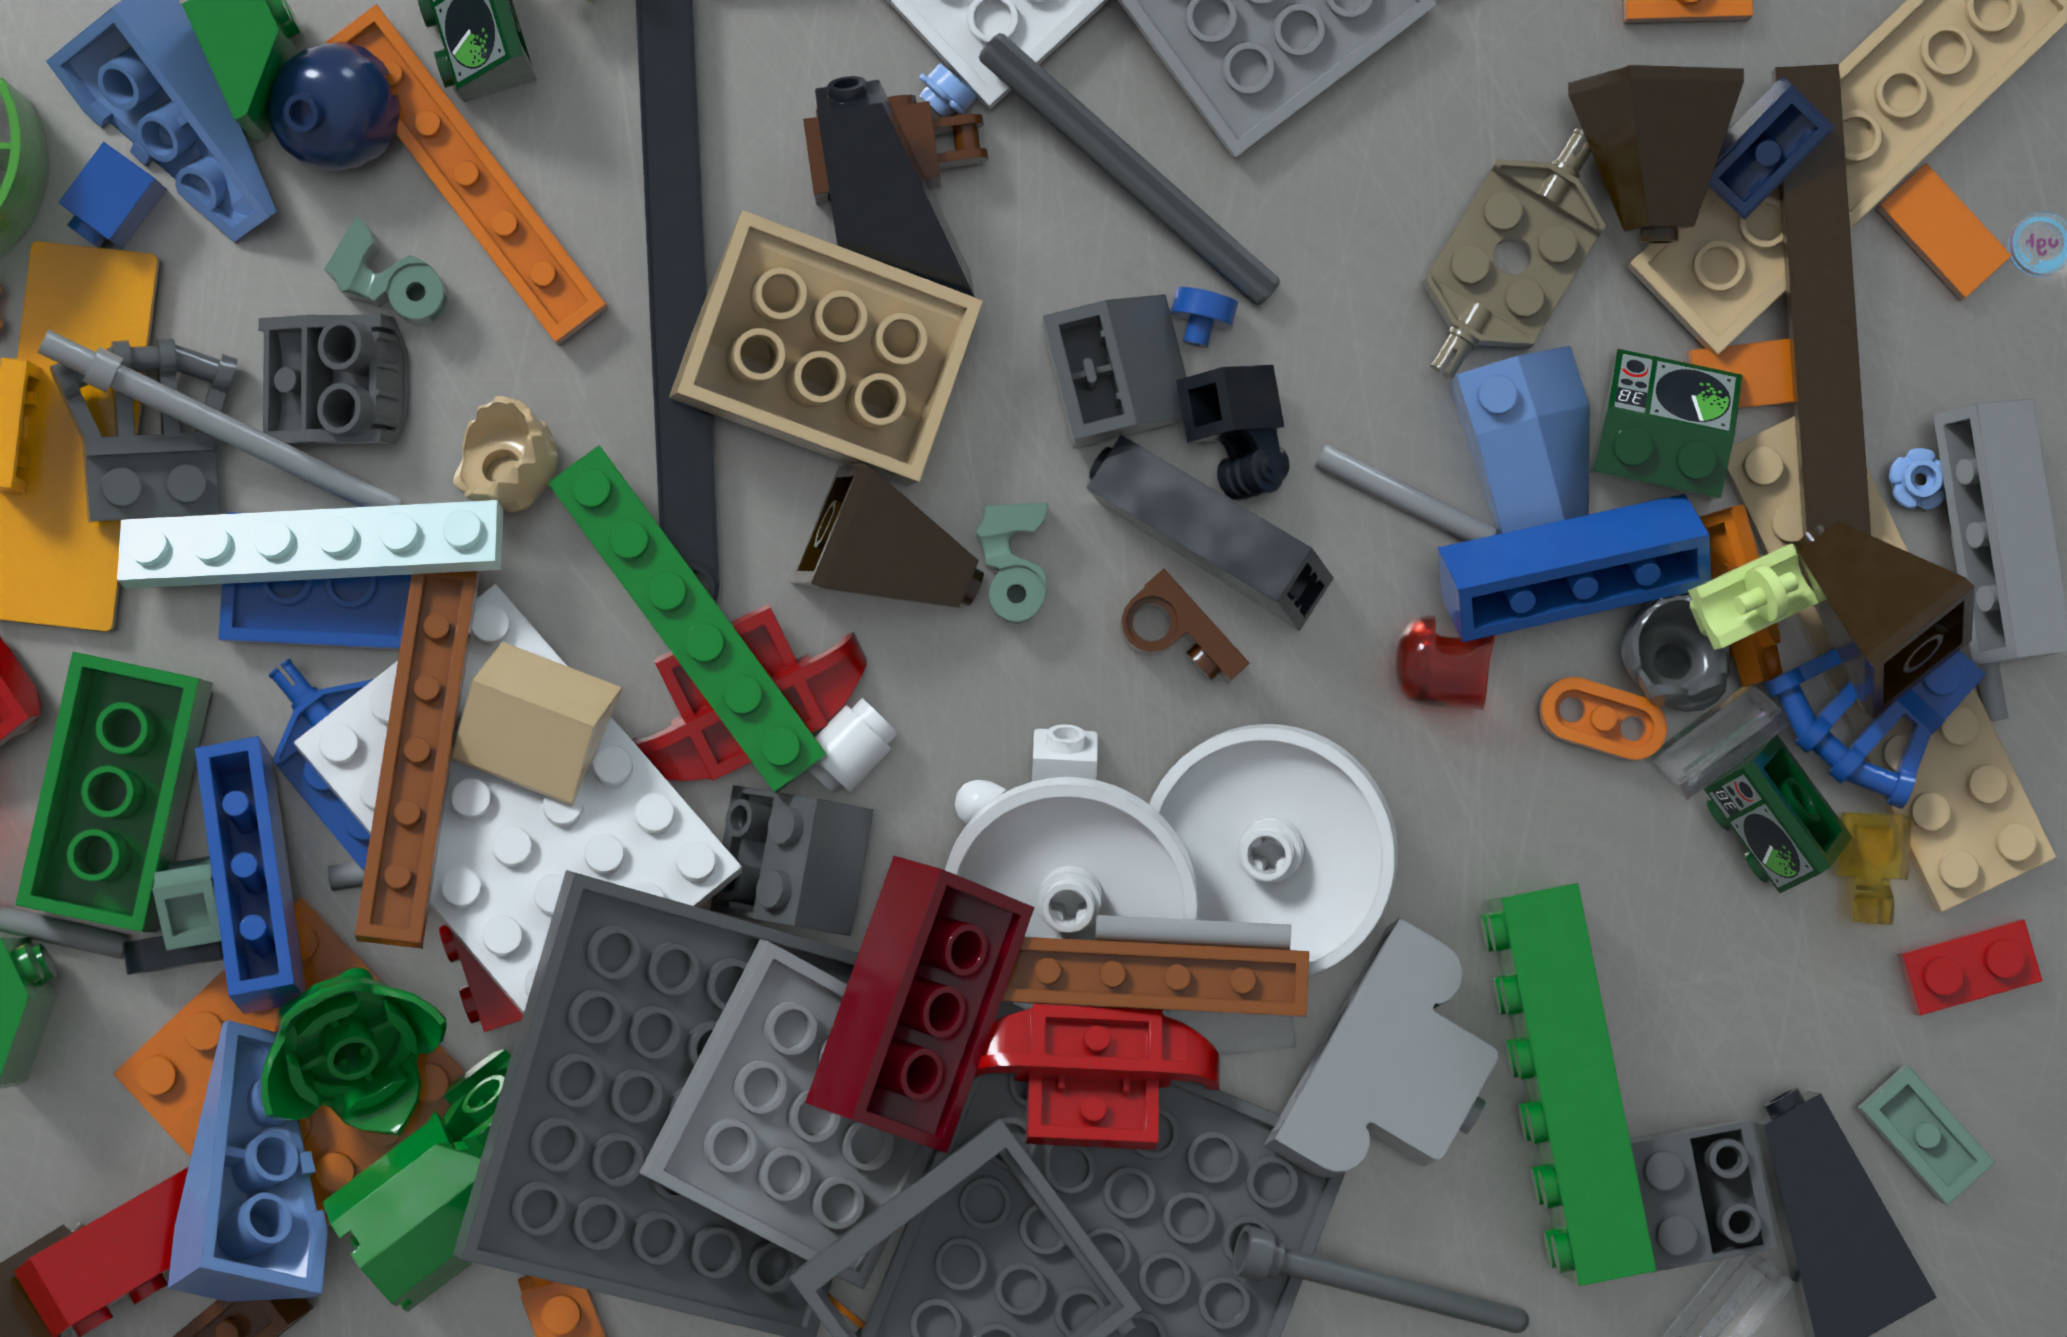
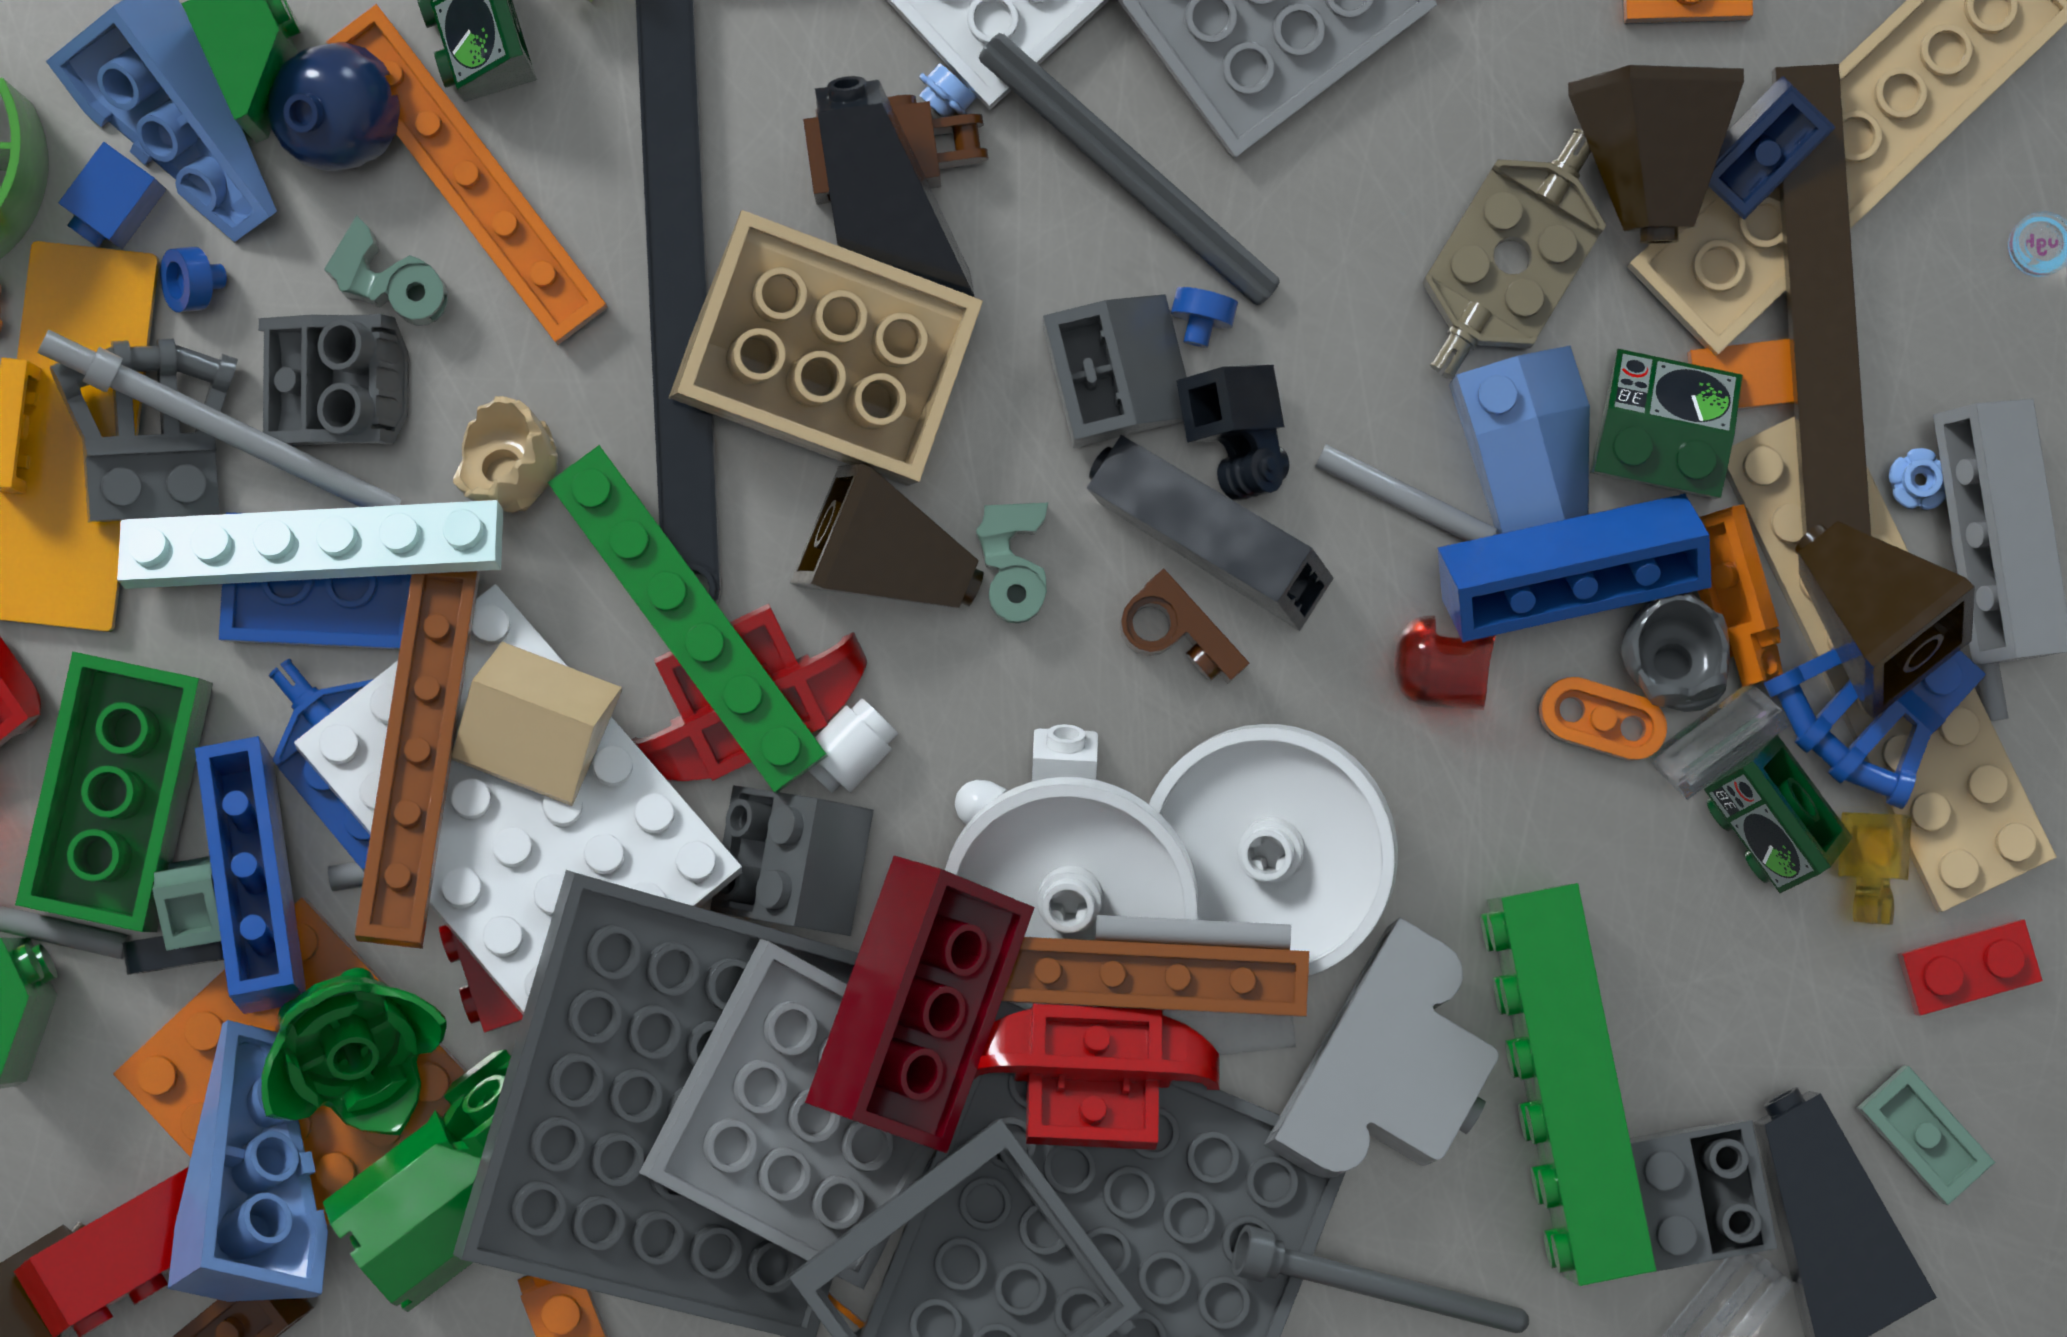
(189, 279): none -> blue tile
(1751, 597): yellowish green hips -> none
(1943, 231): orange tile -> none

